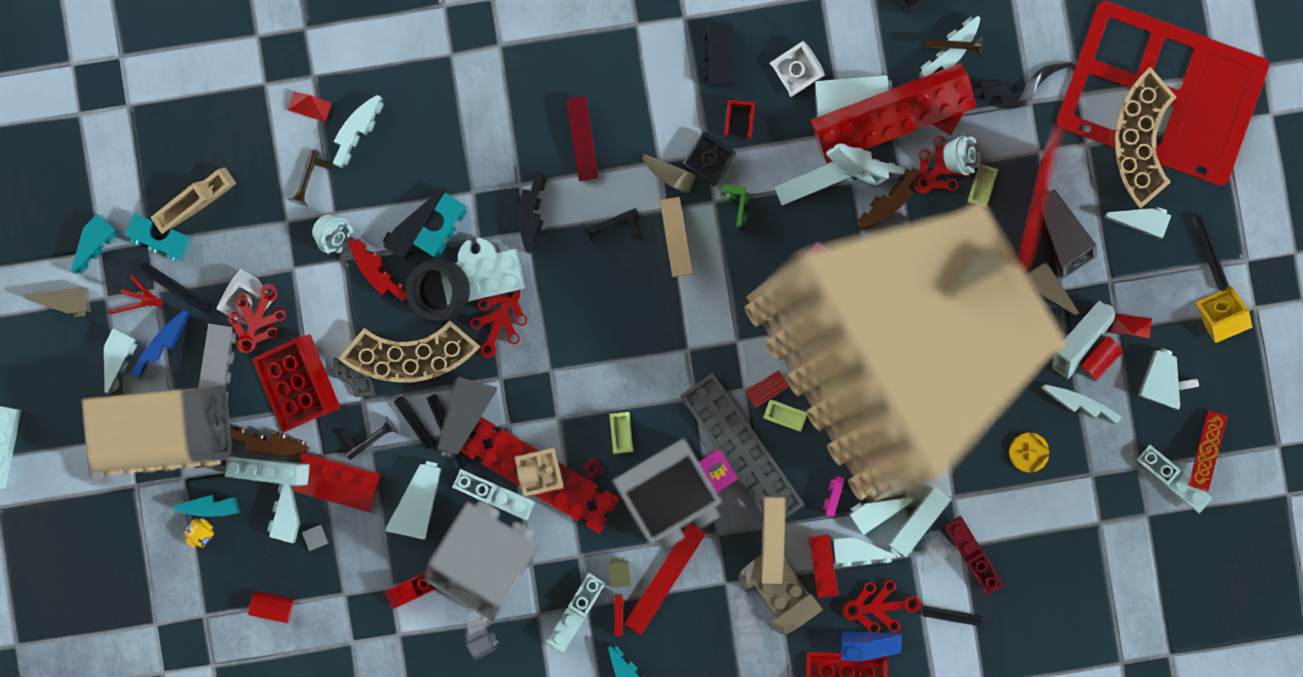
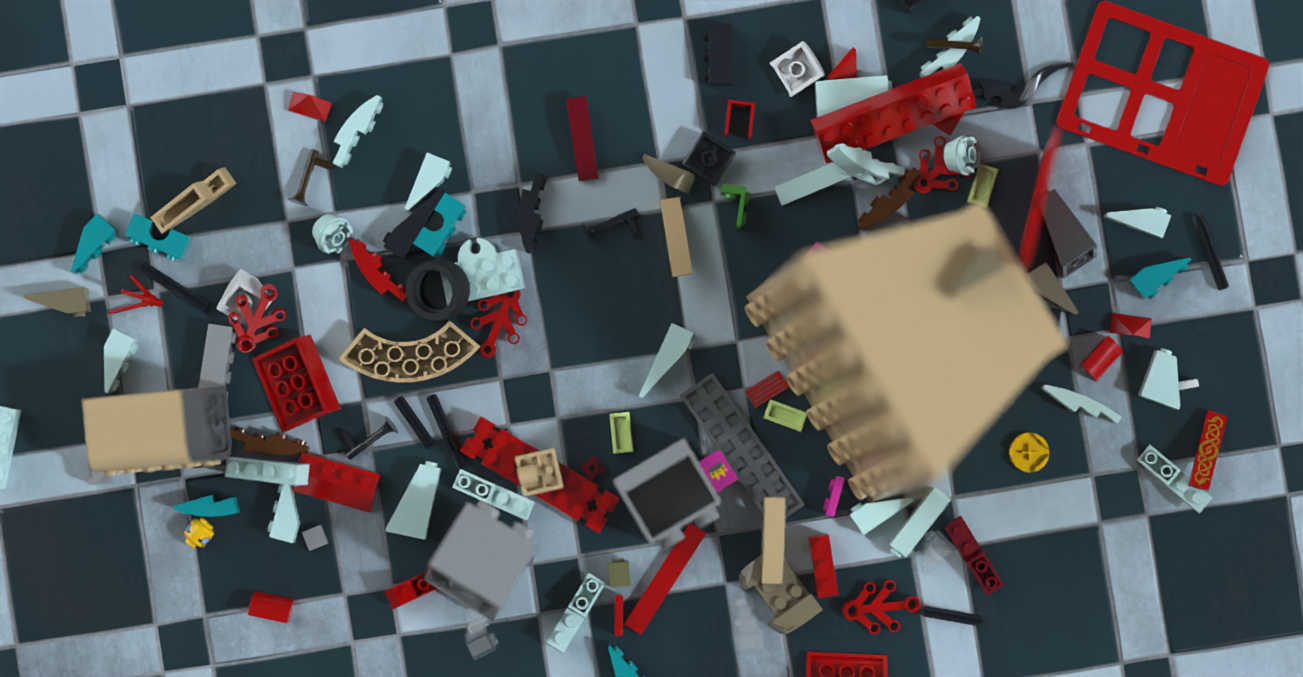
(166, 337): blue slope -> none
(361, 383): dark grey tile -> none
(430, 176): none -> light aqua slope
(464, 410): dark grey slope -> none
(672, 349): none -> light aqua slope
(846, 68): none -> red slope
(852, 550): light aqua slope -> none
(869, 645): blue slope -> none
(1083, 339): light aqua slope -> none
(1137, 137): tan brick -> none
(1151, 278): none -> teal slope
(1224, 314): yellow slope -> none

